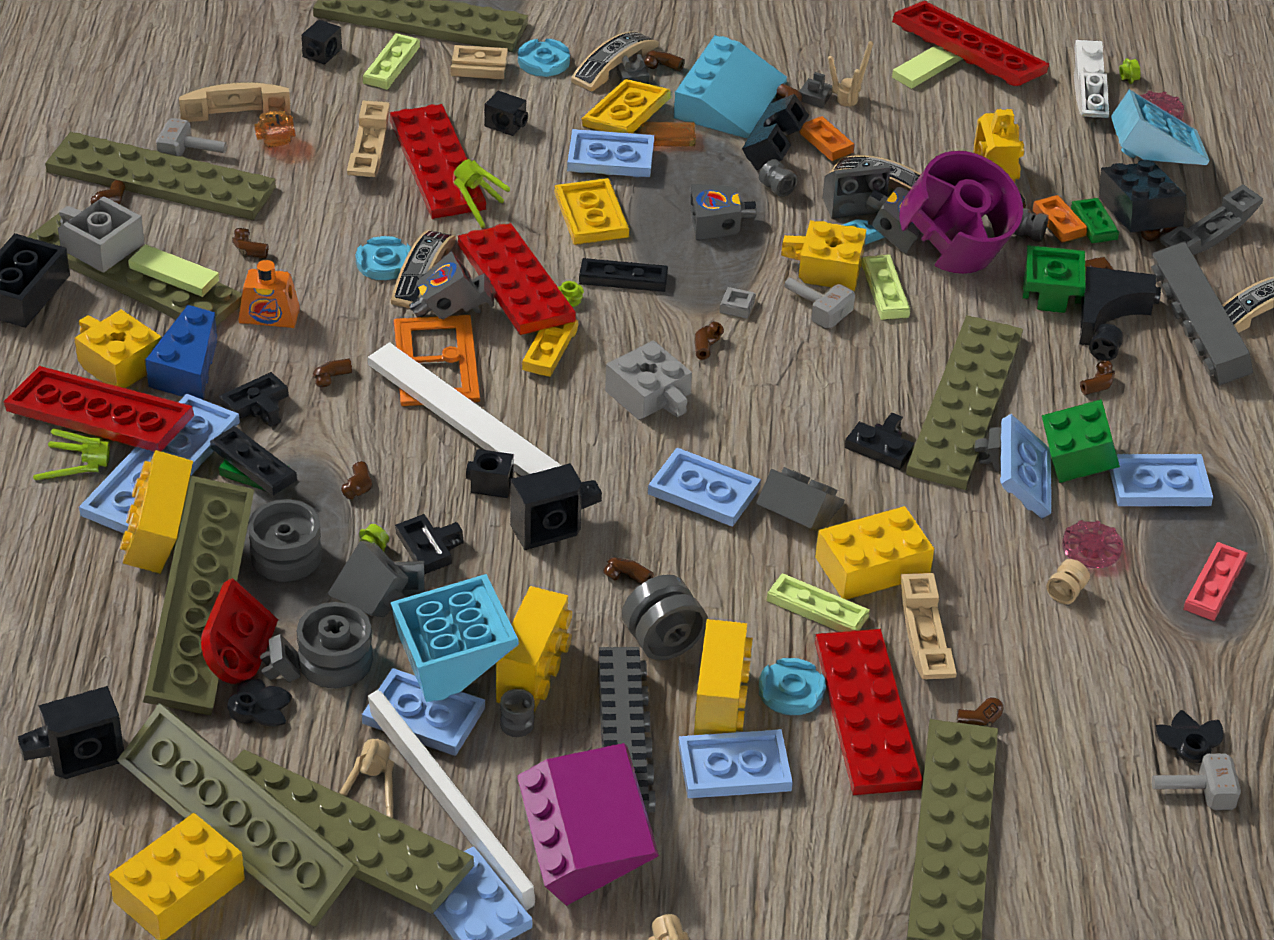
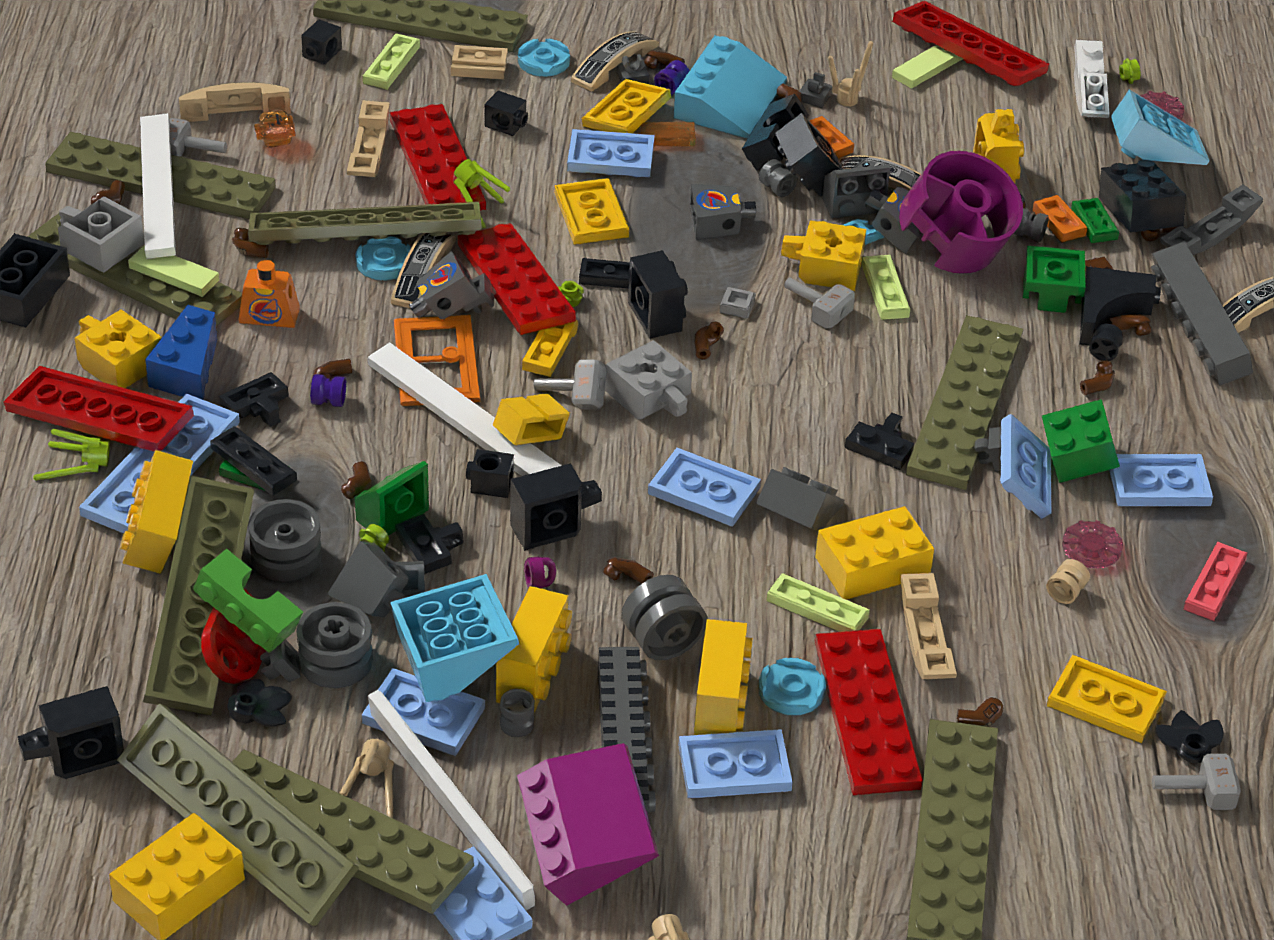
(157, 187): none -> white tile
(263, 620): none -> bright green arch
(326, 390): none -> dark purple wheel
(366, 221): none -> olive plate
(395, 498): none -> green slope
(531, 419): none -> yellow piece
(535, 572): none -> magenta tile
(586, 387): none -> light grey piece
(657, 294): none -> black brick
(671, 76): none -> dark purple wheel
(807, 153): none -> black brick
(1106, 698): none -> yellow tile
(1139, 322): none -> reddish brown arm

